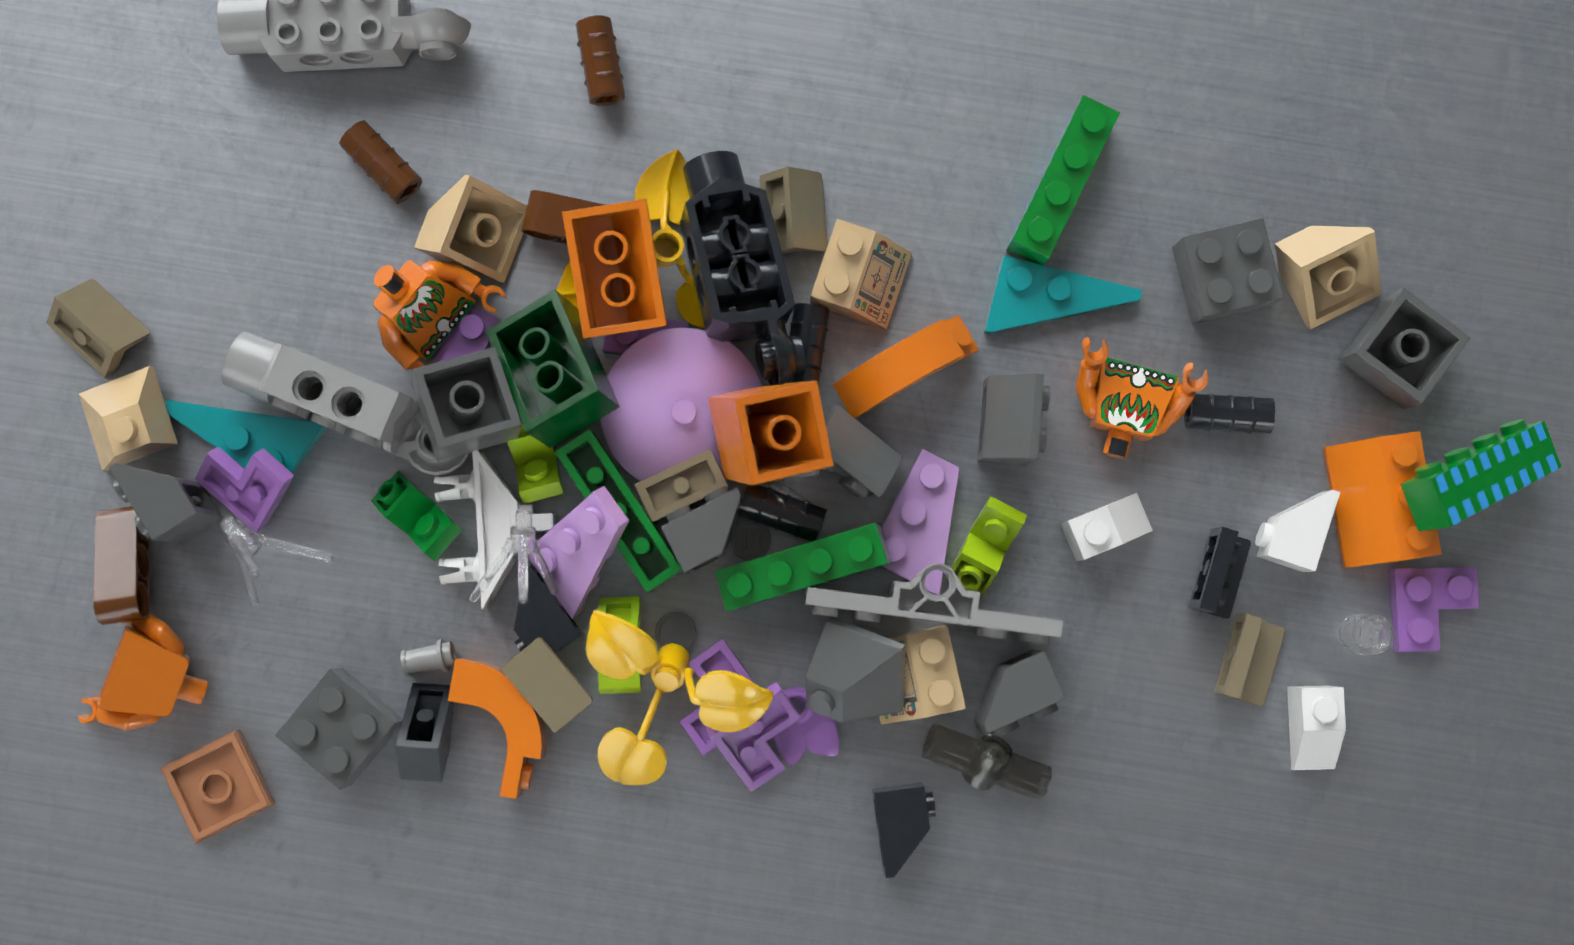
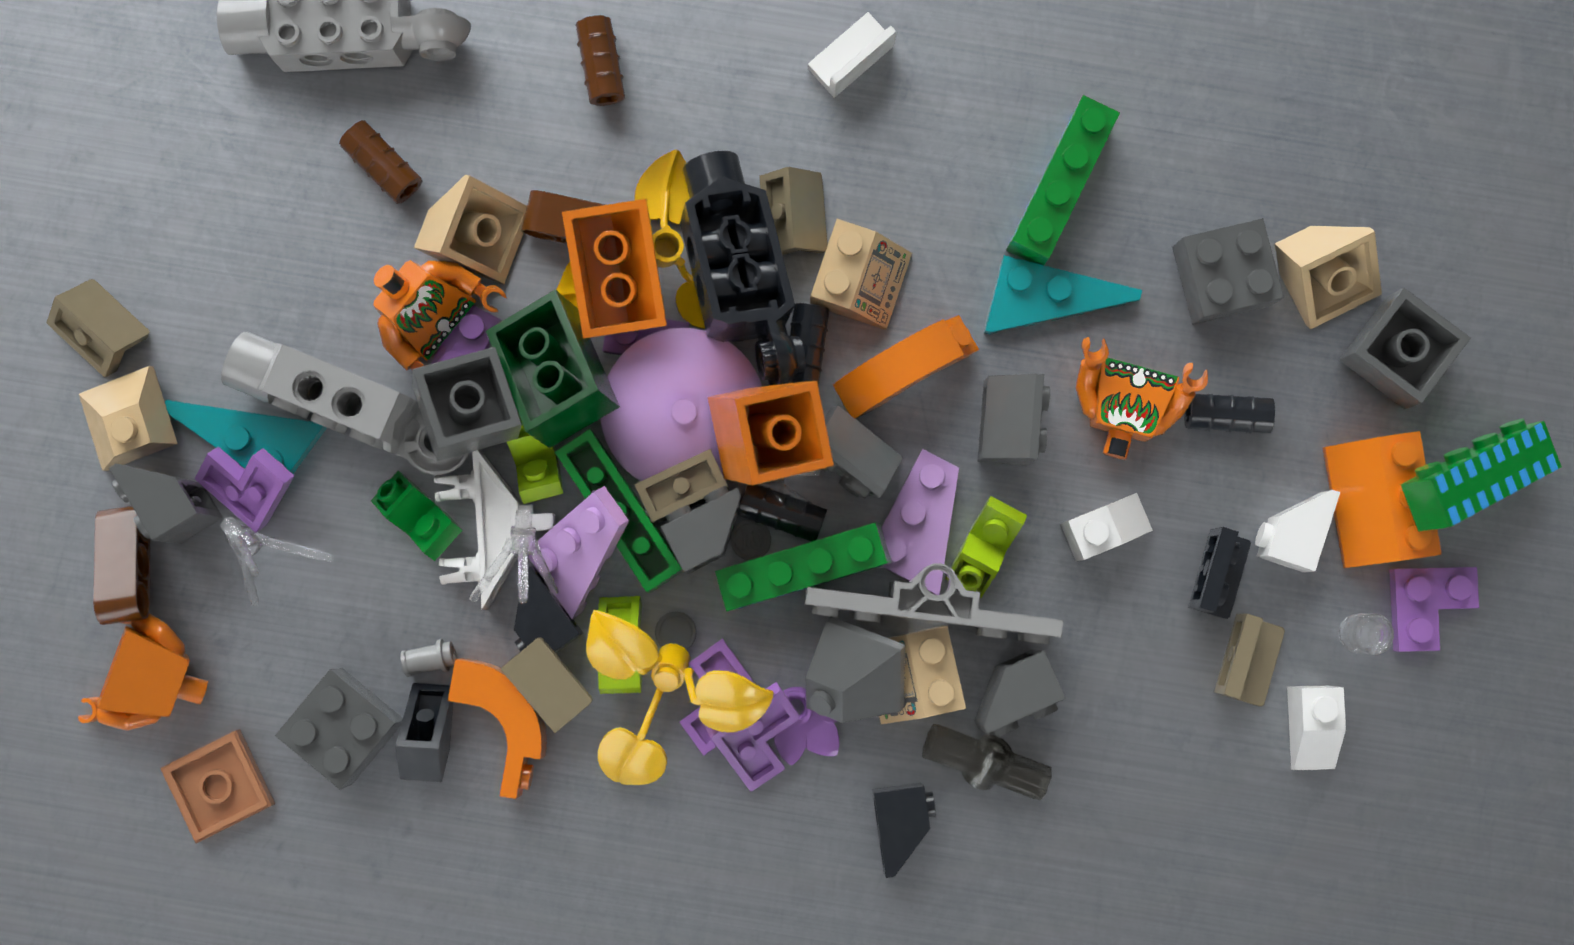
(852, 54): none -> white panel

